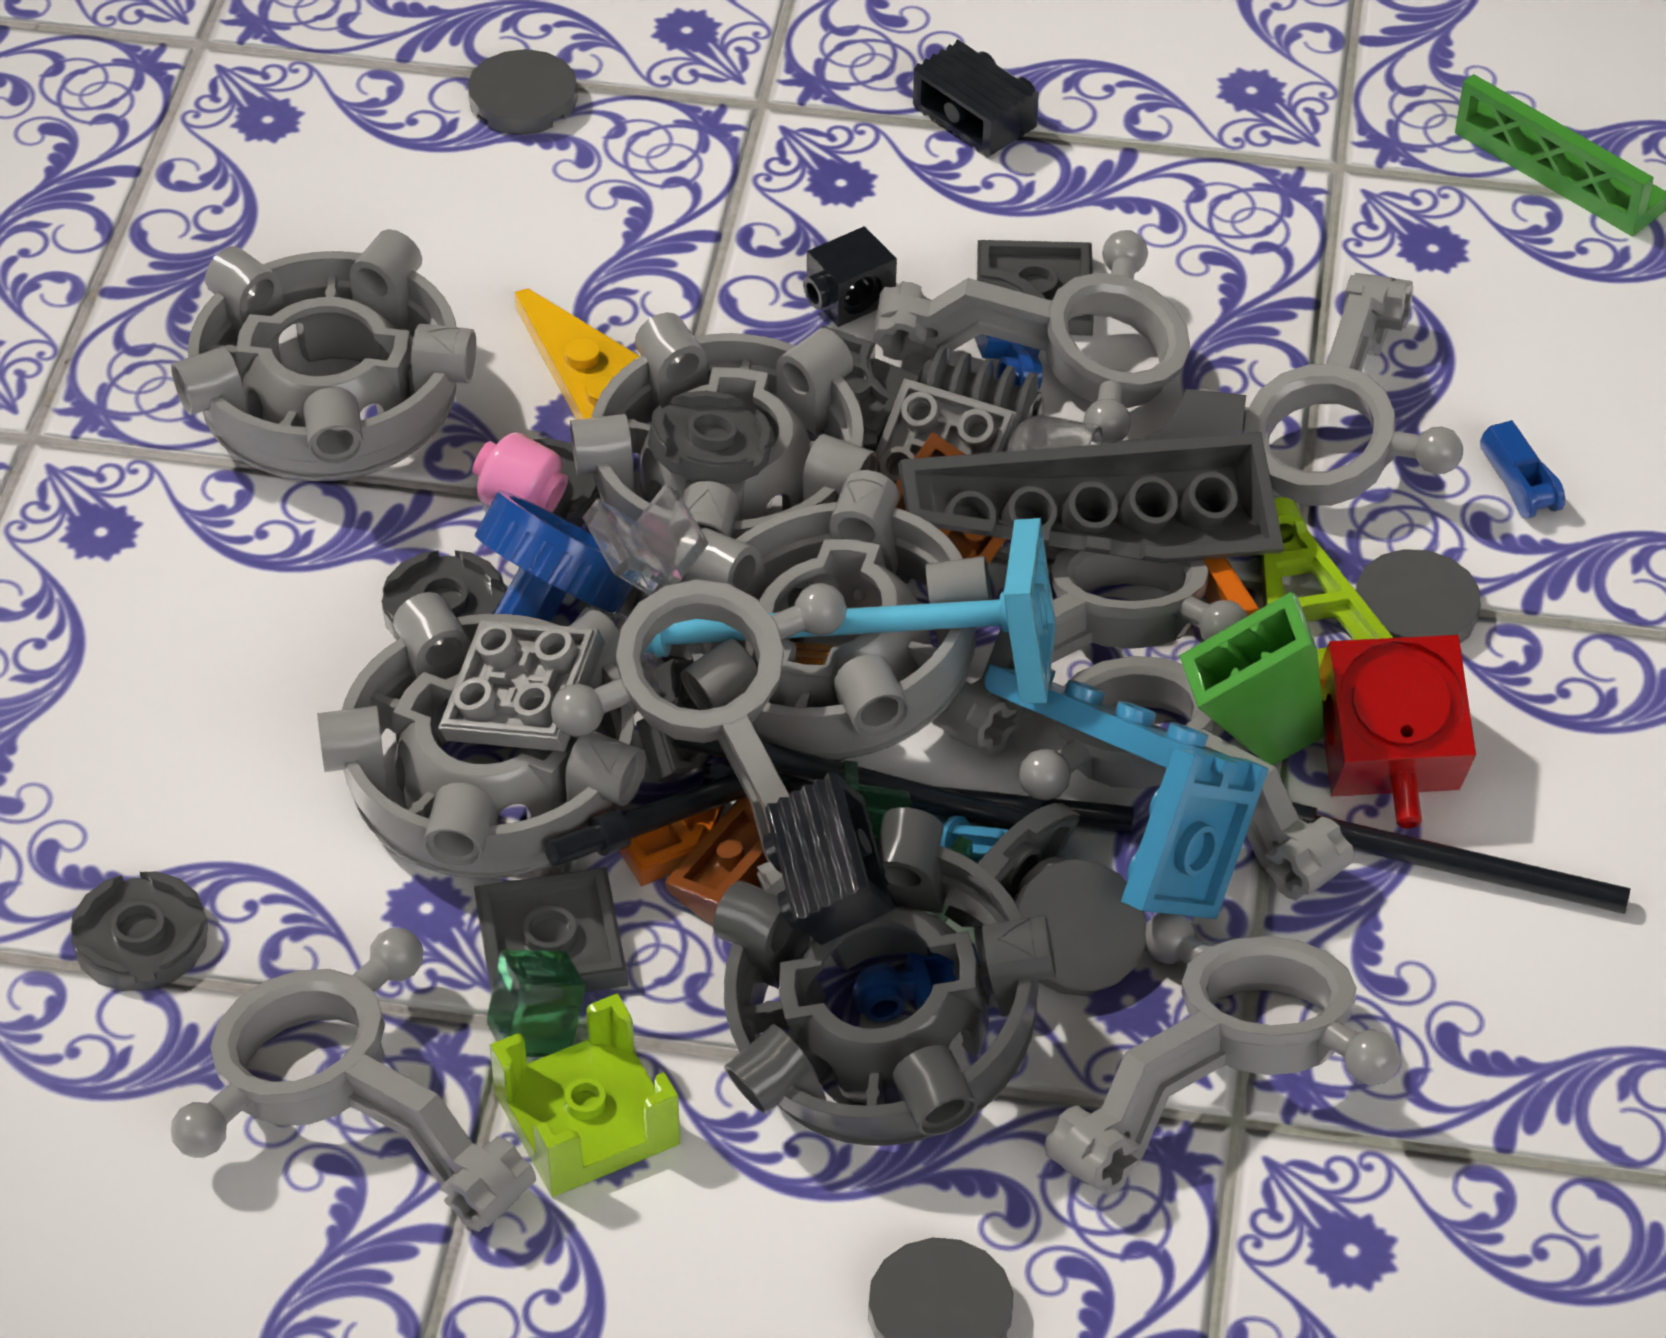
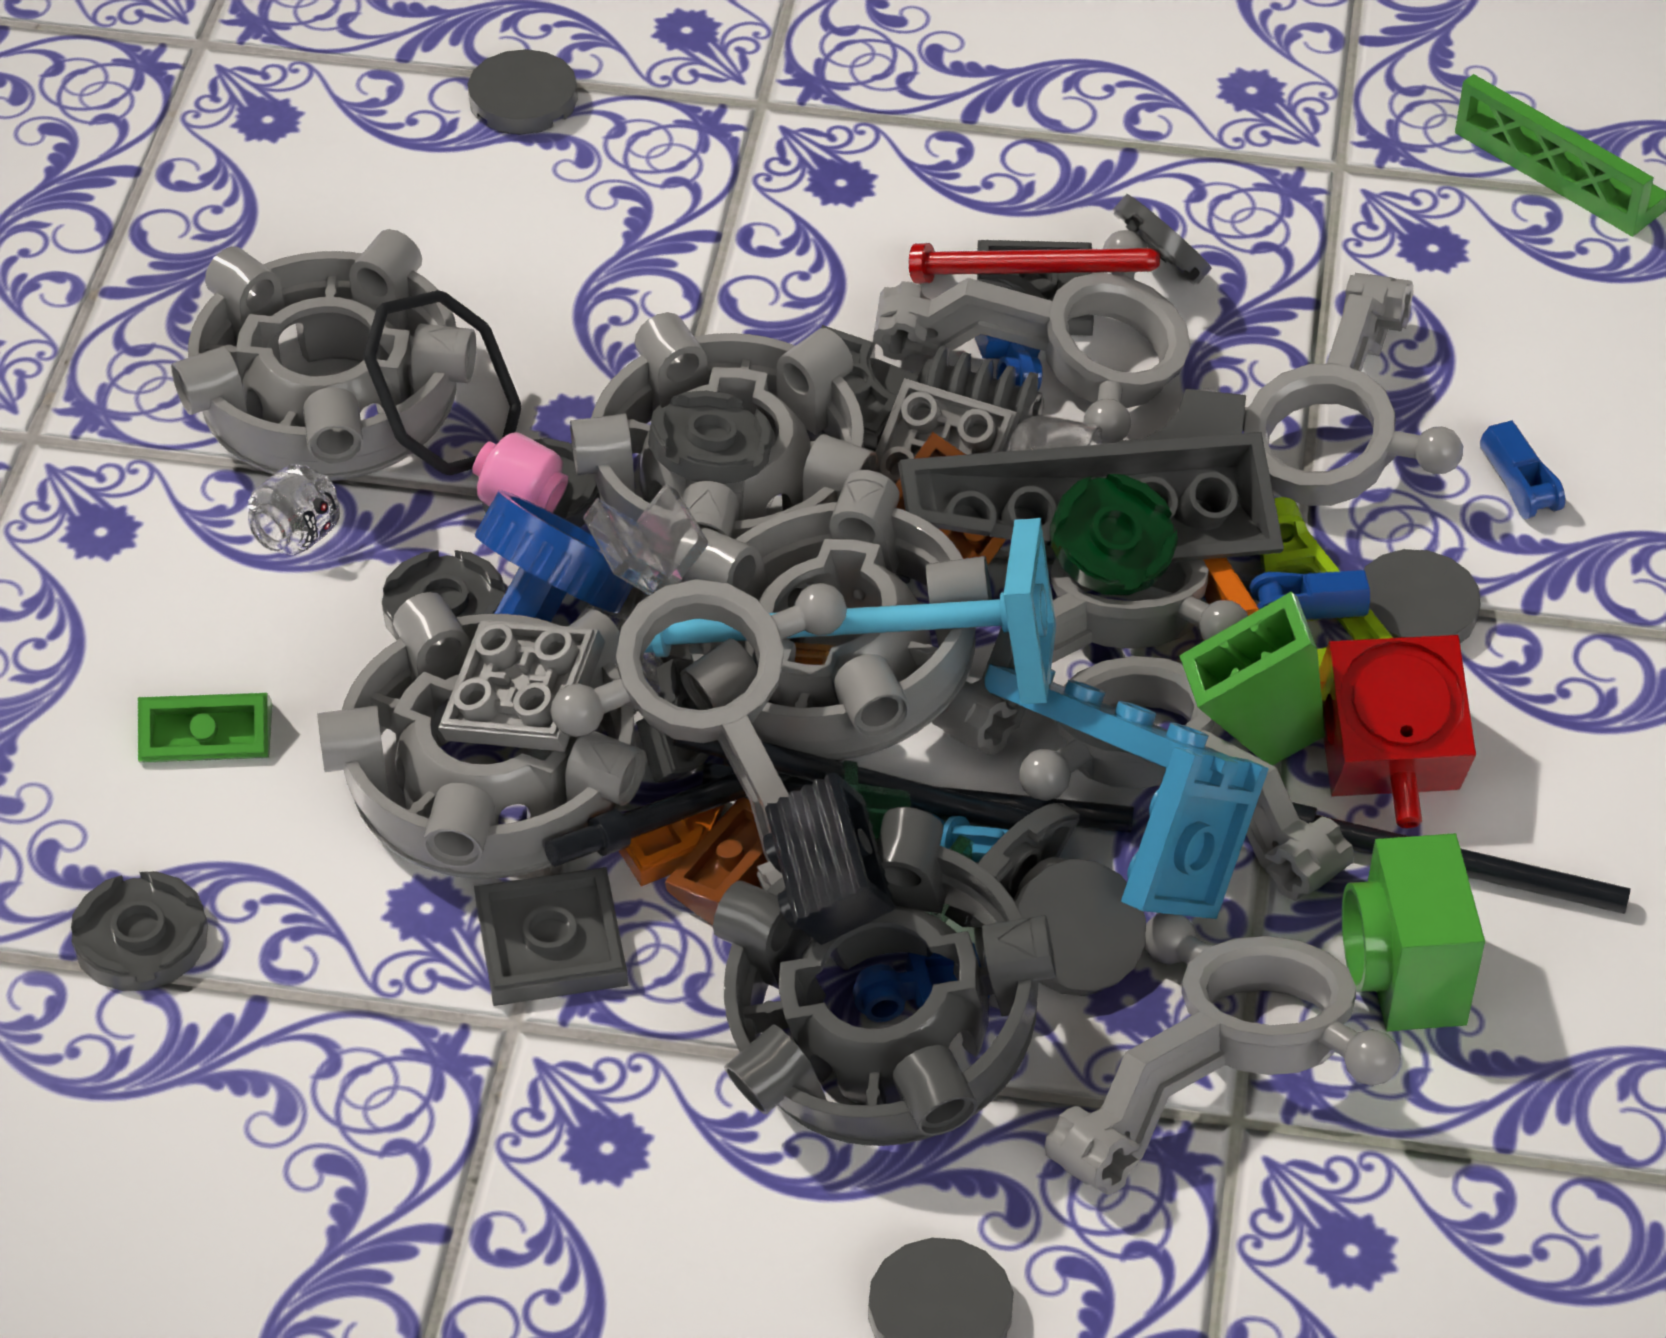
(204, 727): none -> bright green slope
(293, 509): none -> clear head
(385, 395): none -> black piece
(477, 1179): light grey piece -> none
(538, 998): clear green panel -> none
(574, 352): yellow wing -> none
(586, 1104): lime panel -> none
(849, 275): black brick -> none
(926, 263): none -> red bar
(975, 98): black brick -> none
(1113, 534): none -> dark green tile
(1162, 238): none -> dark grey tile
(1319, 594): none -> blue bar
(1415, 932): none -> bright green piece

